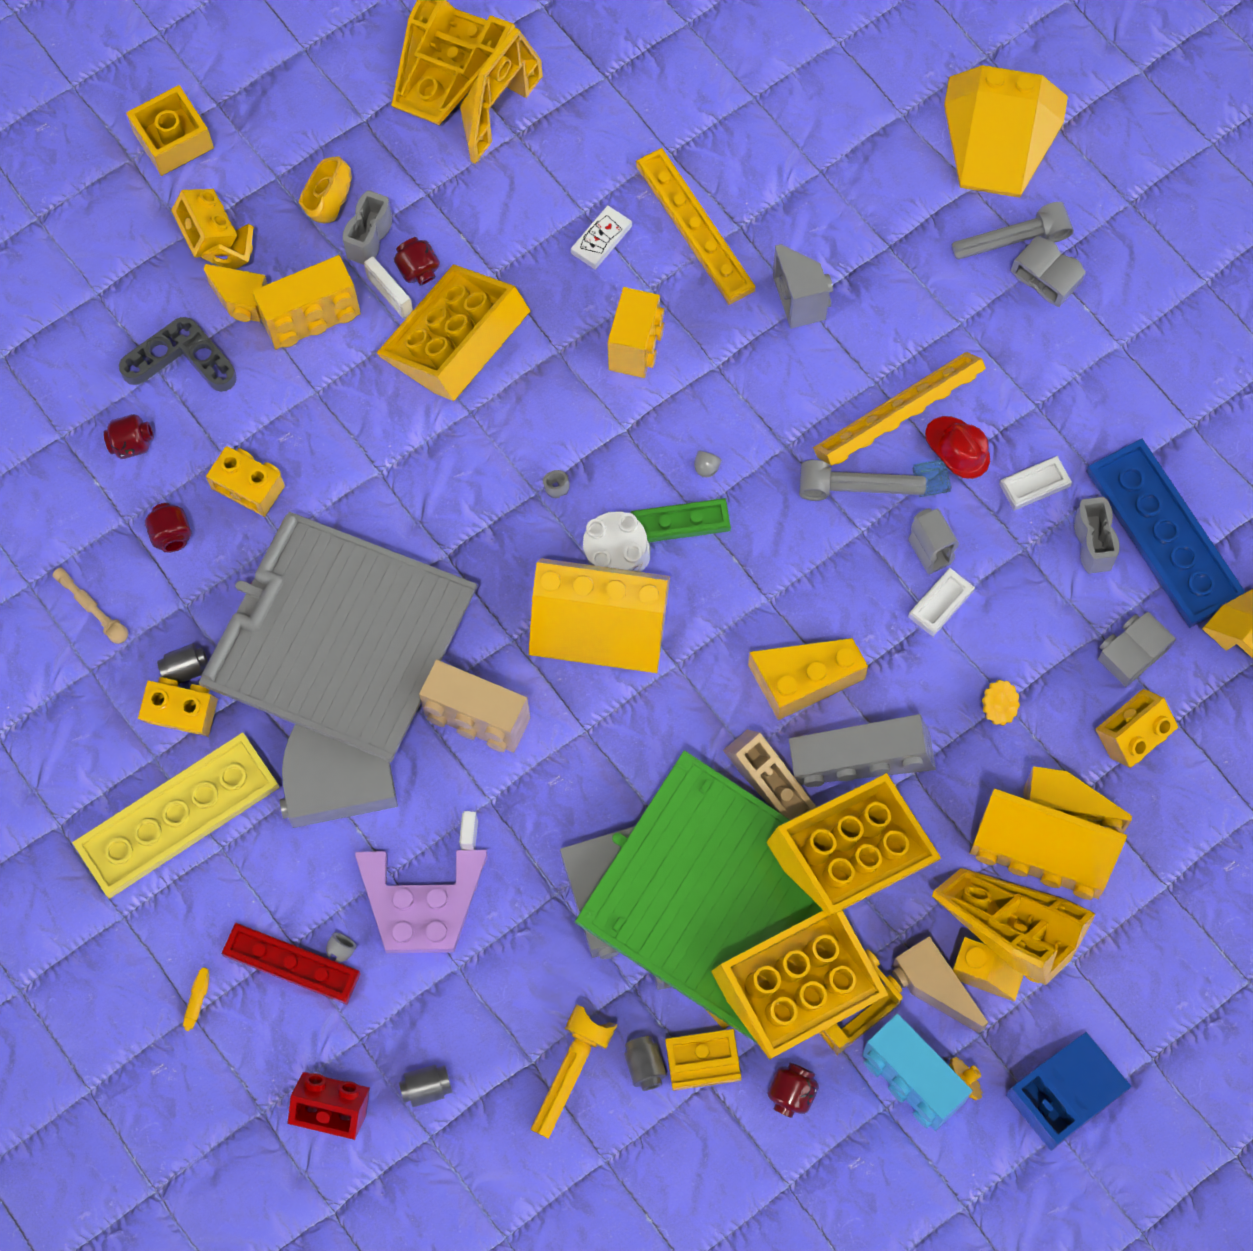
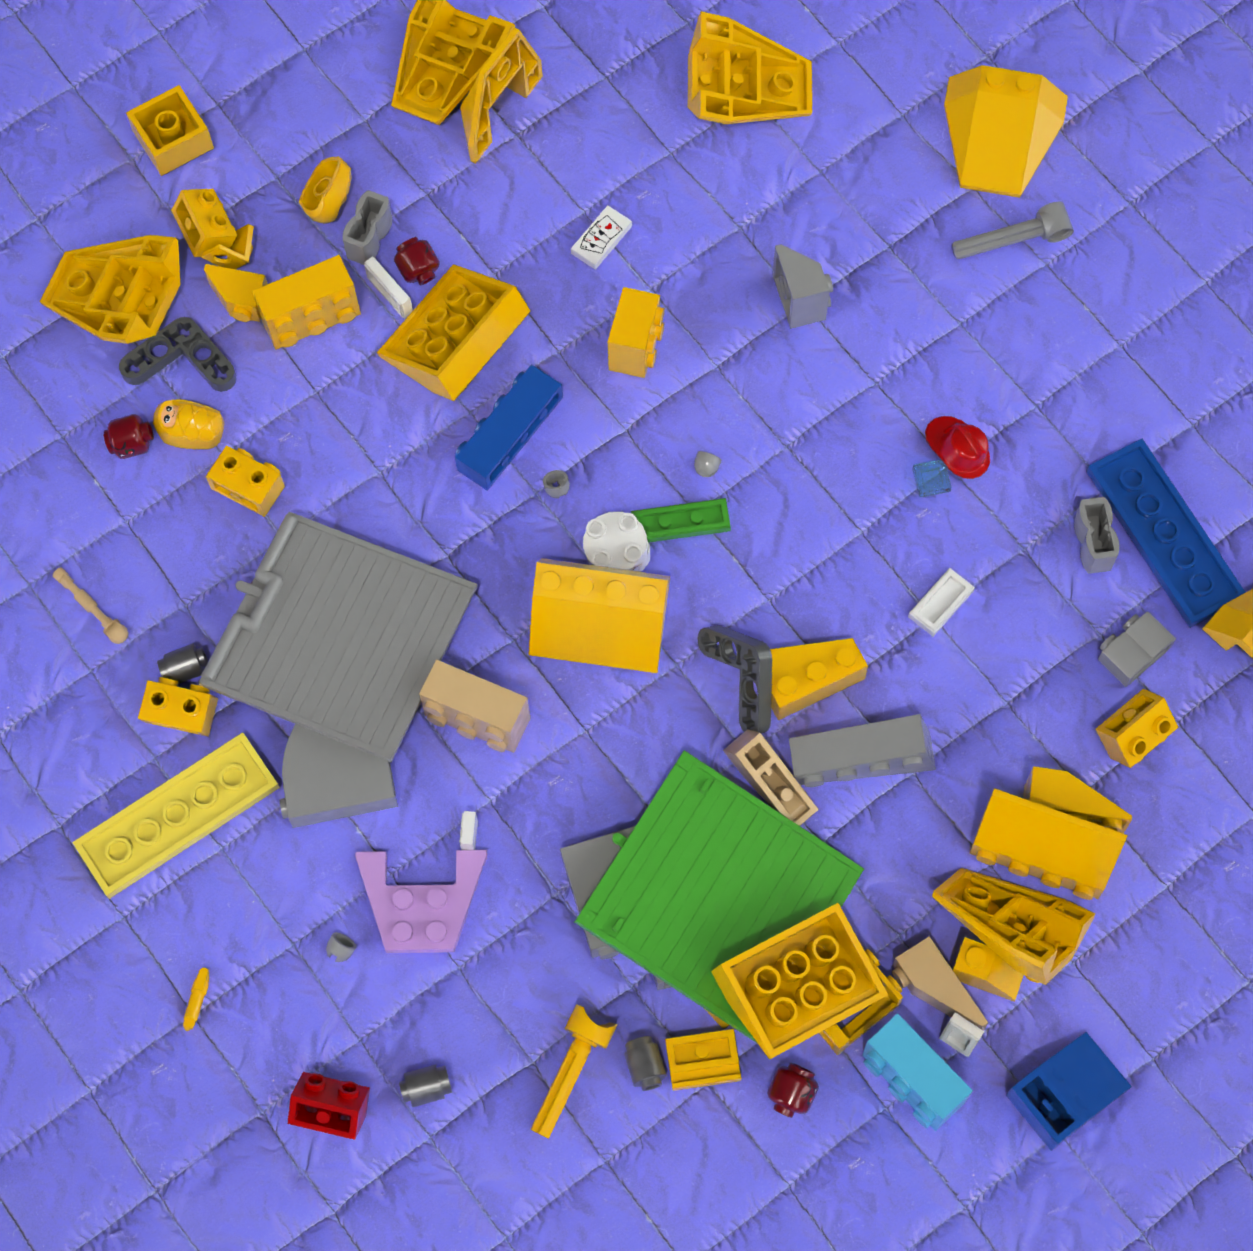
(117, 287): none -> yellow wedge
(168, 527): dark red head -> none
(188, 424): none -> yellow piece
(291, 963): red tile -> none
(508, 426): none -> blue brick
(695, 226): yellow tile -> none
(744, 75): none -> yellow wedge
(755, 665): none -> dark grey beam
(818, 481): light grey axle -> none
(853, 845): yellow slope -> none
(899, 408): yellow plate -> none
(933, 540): light grey brick -> none
(961, 1034): none -> white tile
(968, 1075): yellow piece -> none
(1000, 702): yellow piece -> none
(1035, 483): white tile -> none
(1048, 270): light grey brick -> none

